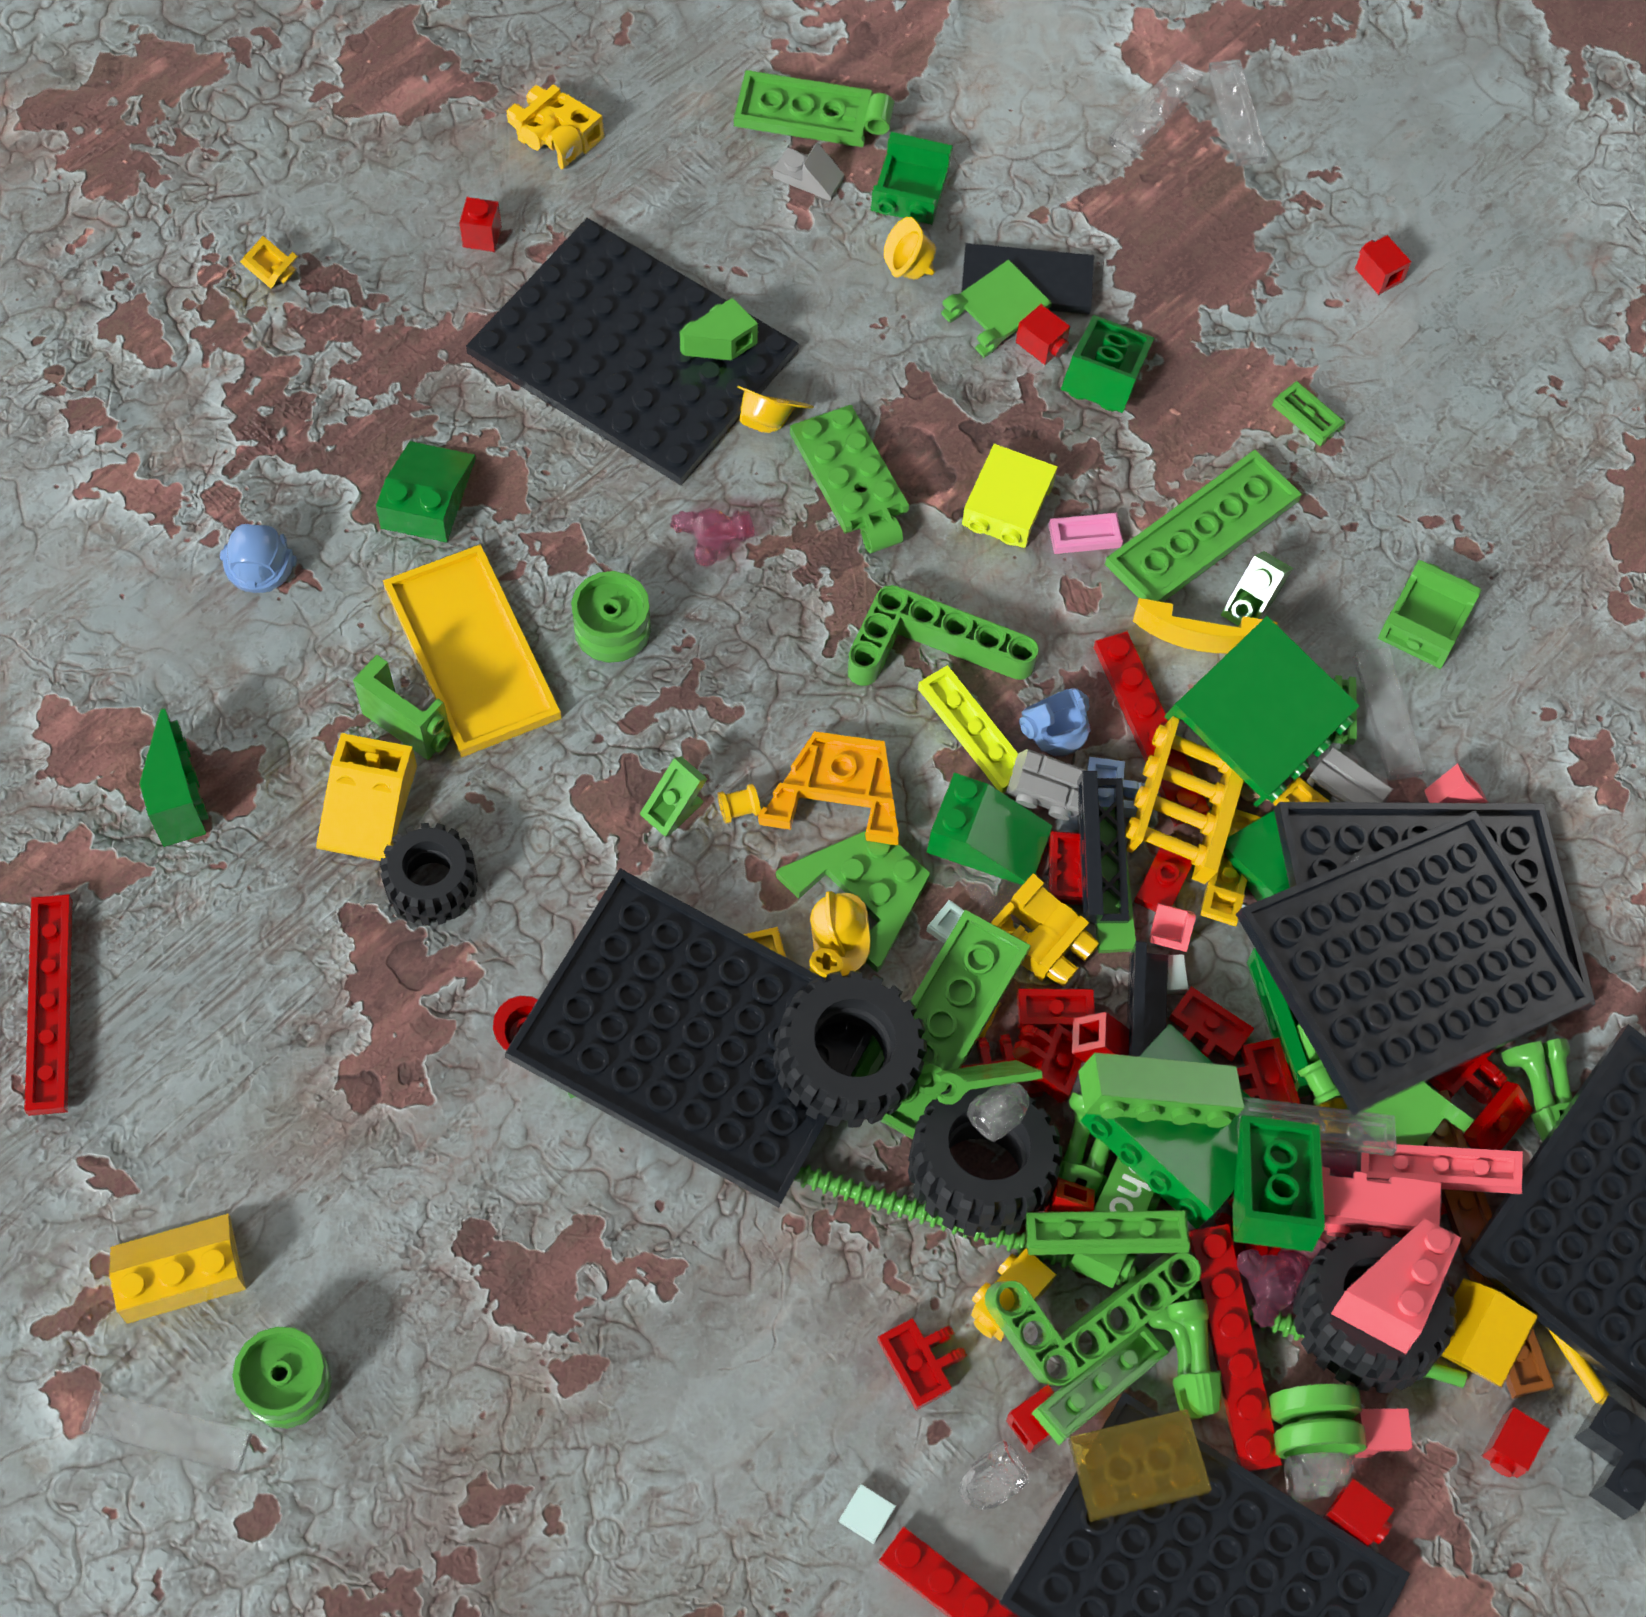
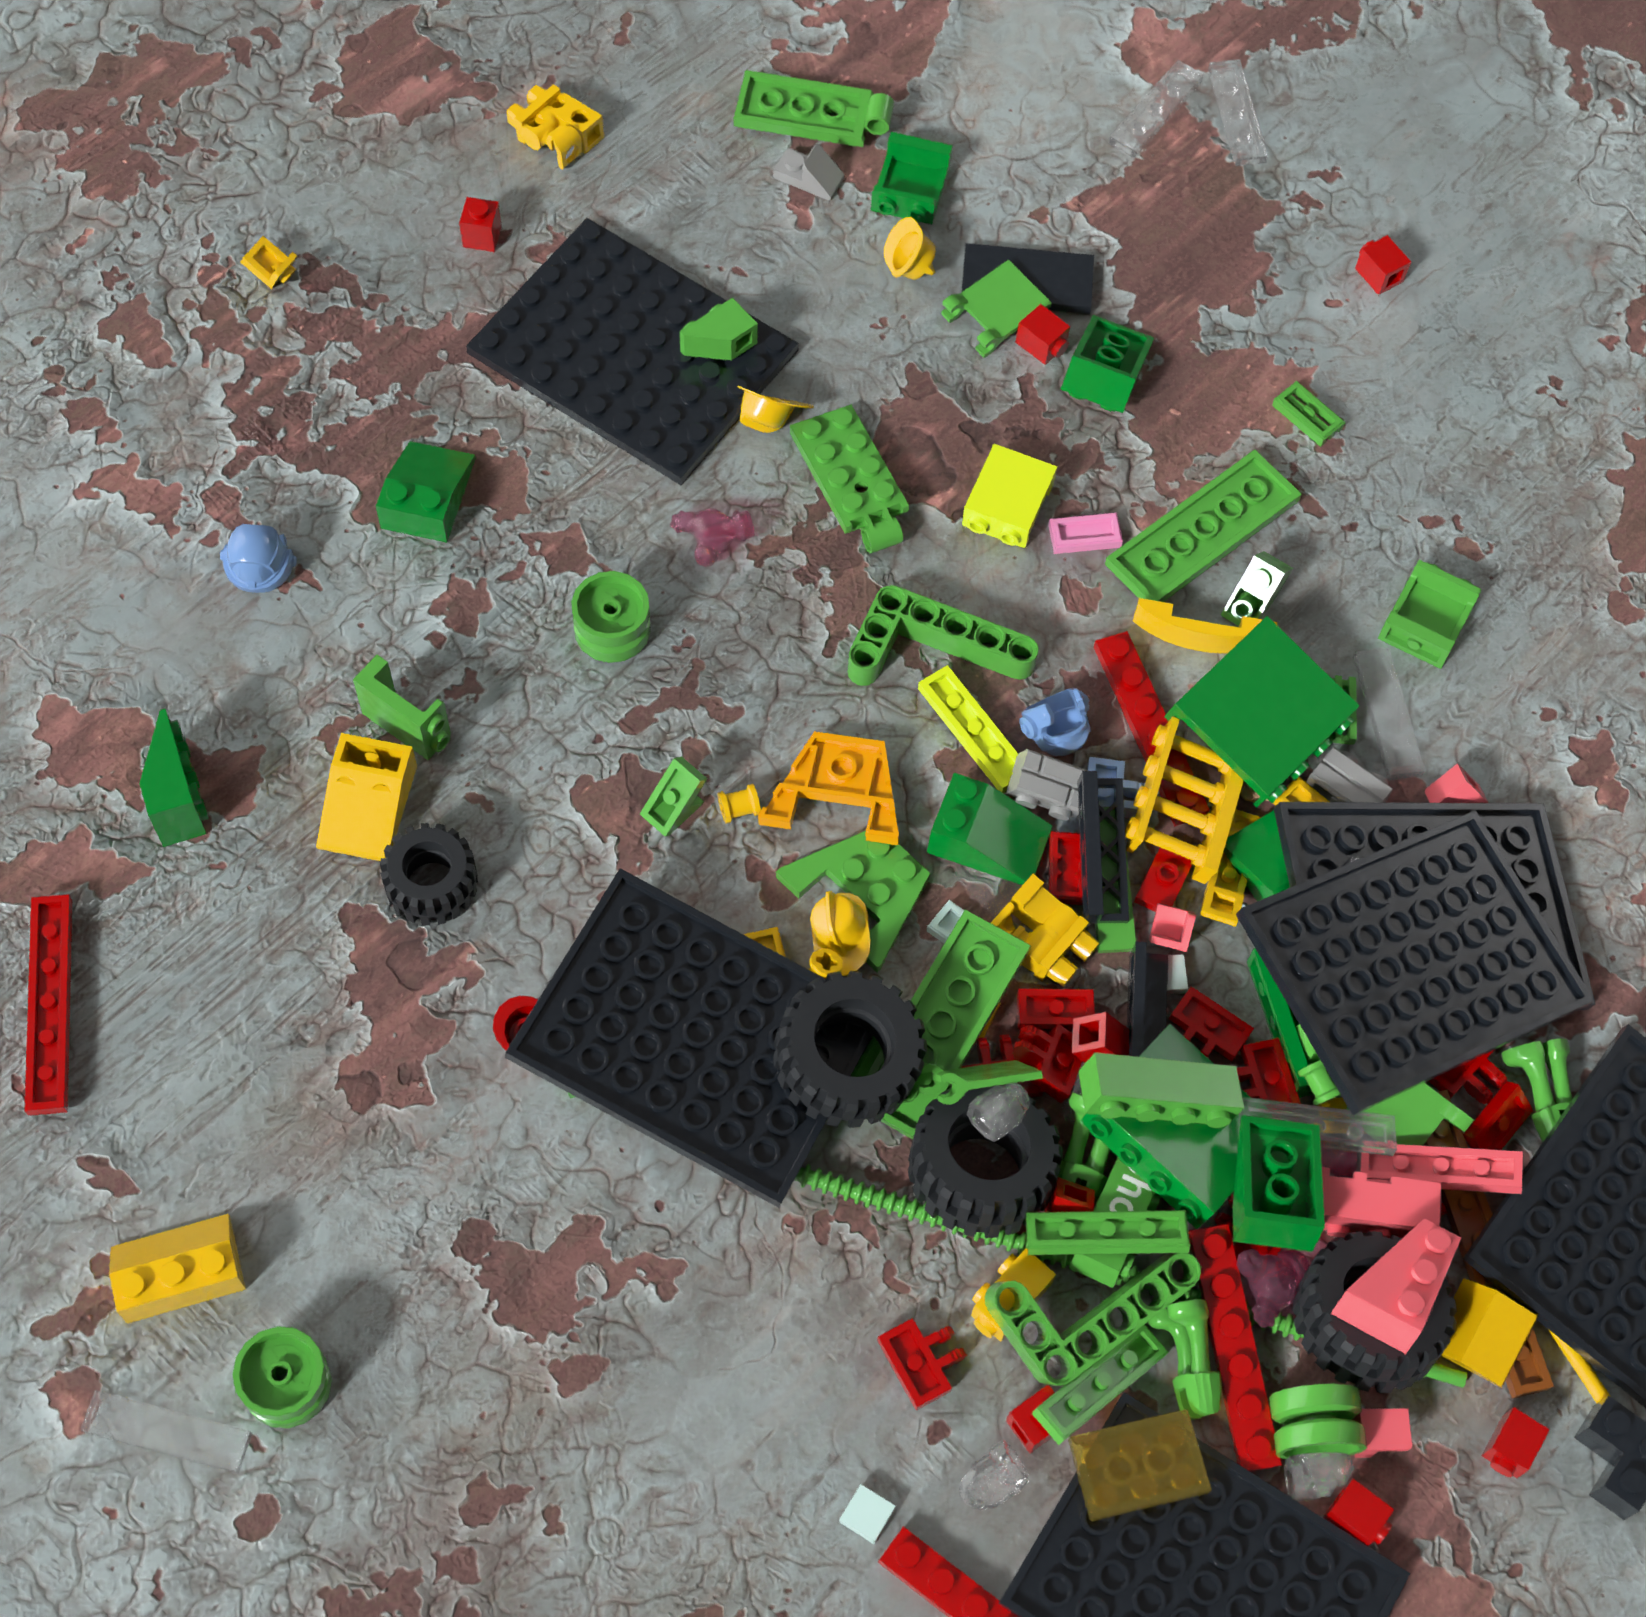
(472, 650): yellow tile -> none

